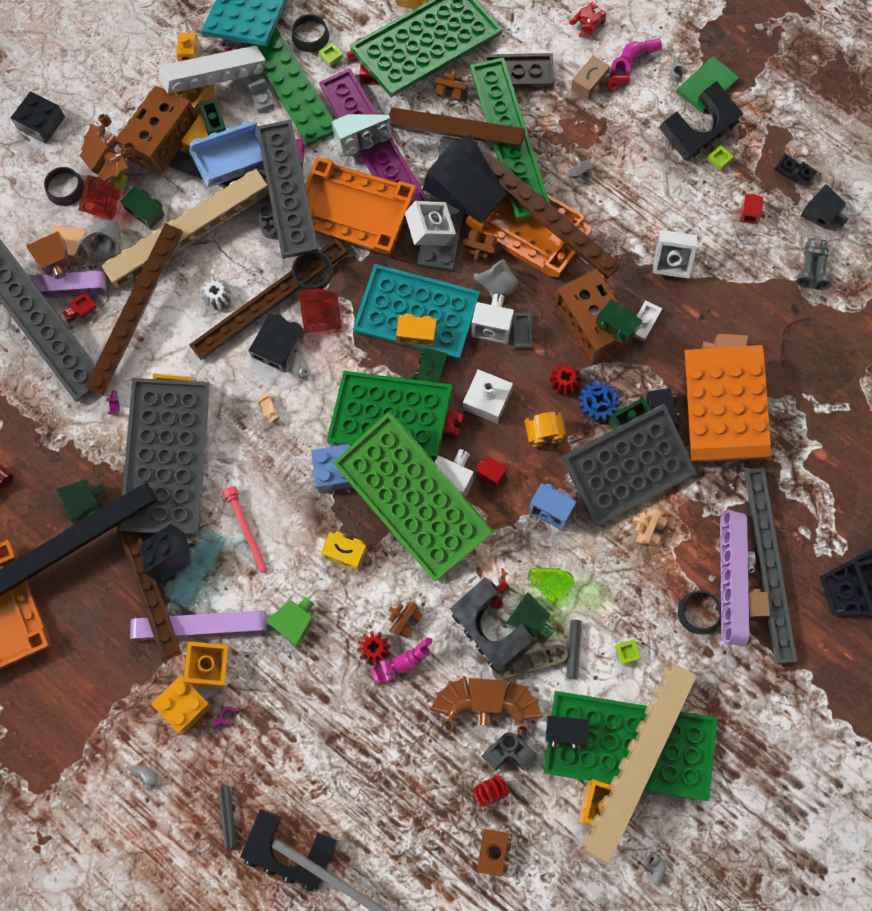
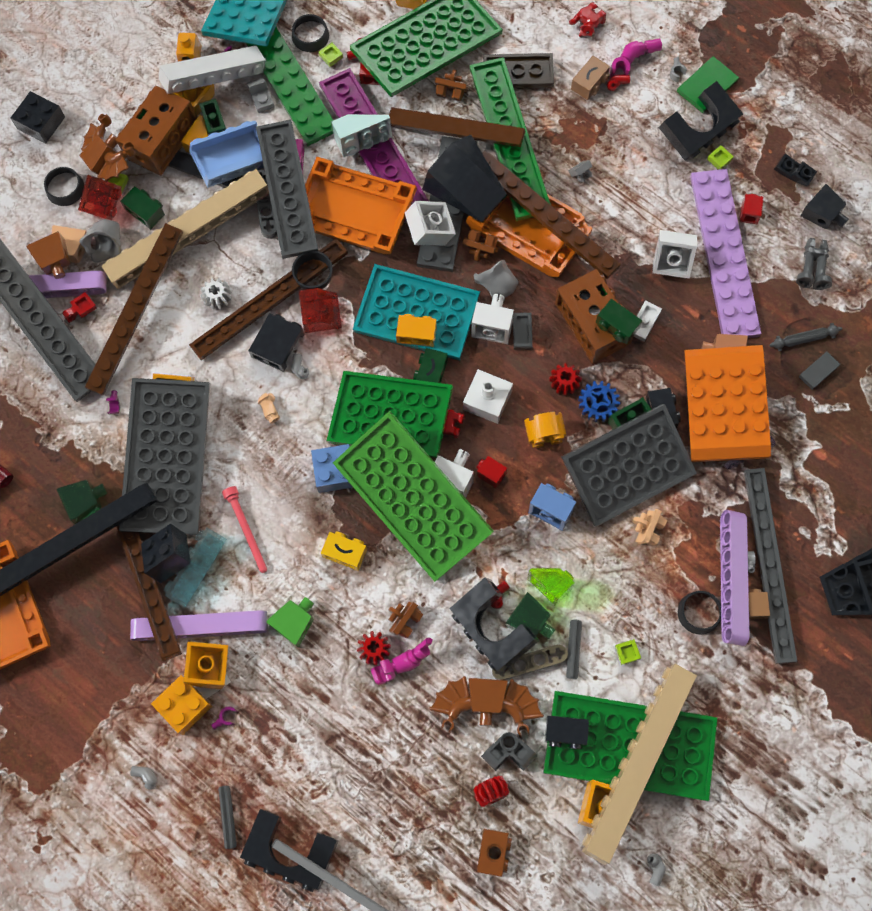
(725, 253): none -> lavender plate
(805, 337): none -> dark grey wheel
(819, 370): none -> dark grey tile

